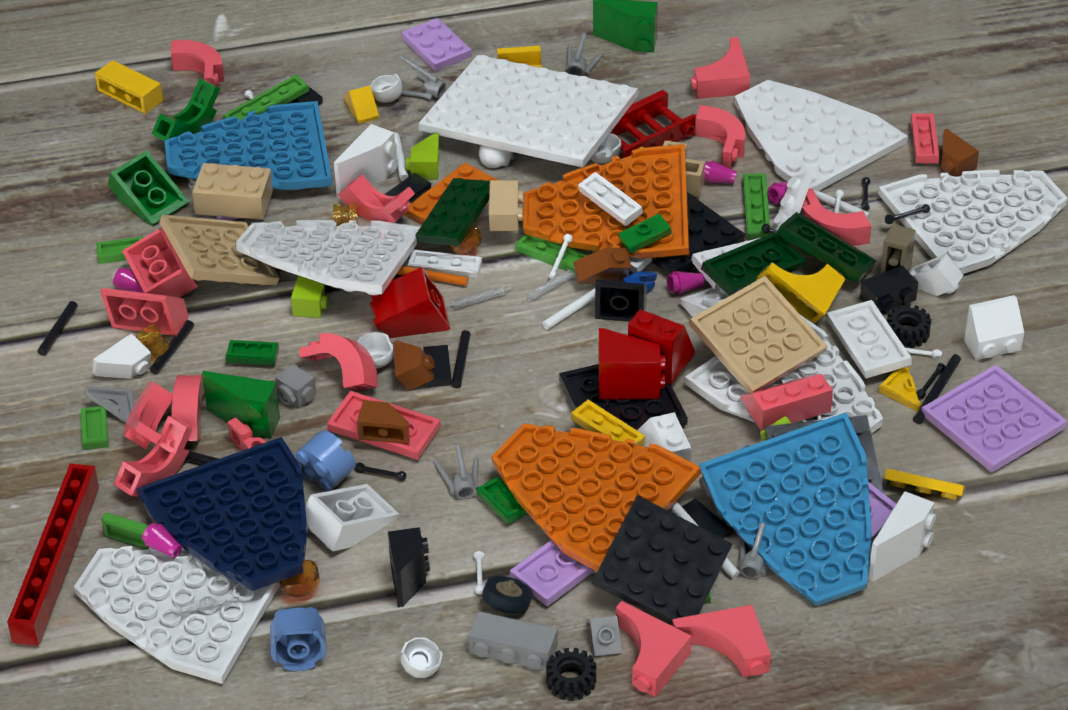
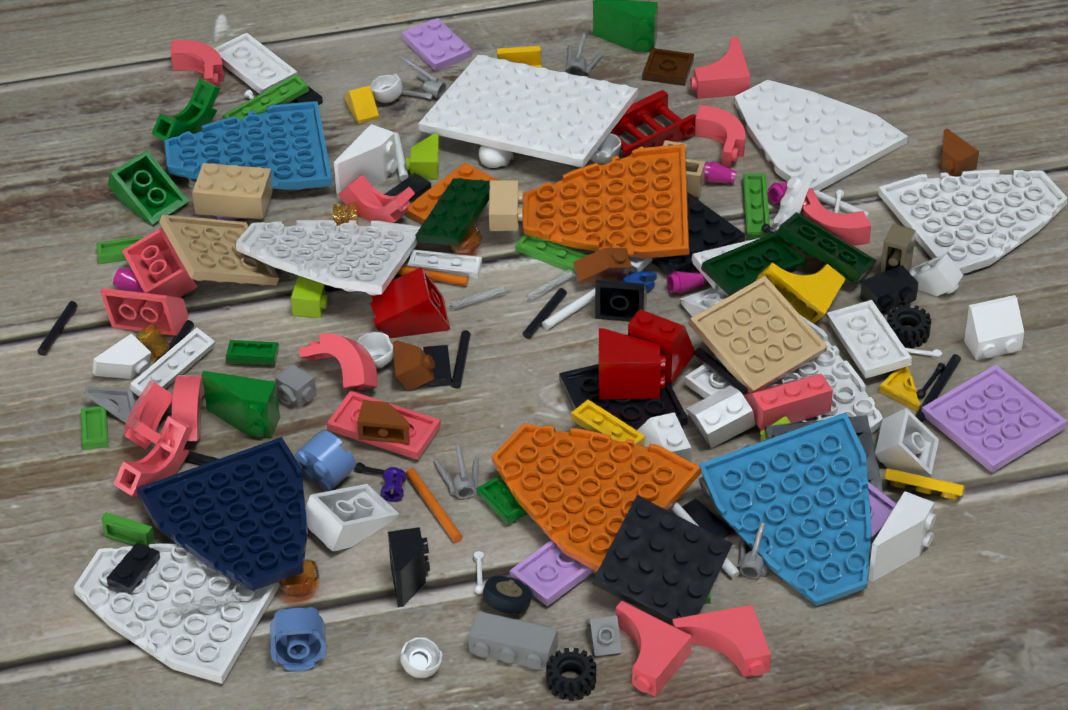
(53, 555): red brick -> none
(129, 86): yellow brick -> none
(133, 568): none -> black plate
(159, 539): dark pink cone -> none
(175, 361): none -> white plate
(242, 435): coral plate -> none
(254, 63): none -> white plate
(389, 484): none -> dark purple bush
(434, 505): none -> orange bar
(544, 313): none -> black bar
(567, 239): white hinge -> none
(610, 199): white plate -> none
(644, 233): green plate -> none
(668, 66): none -> reddish brown tile
(720, 370): none -> black bar
(722, 416): none -> white slope
(865, 181): black hinge -> none
(889, 219): black hinge -> none
(906, 444): none -> white slope
(924, 138): coral plate -> none

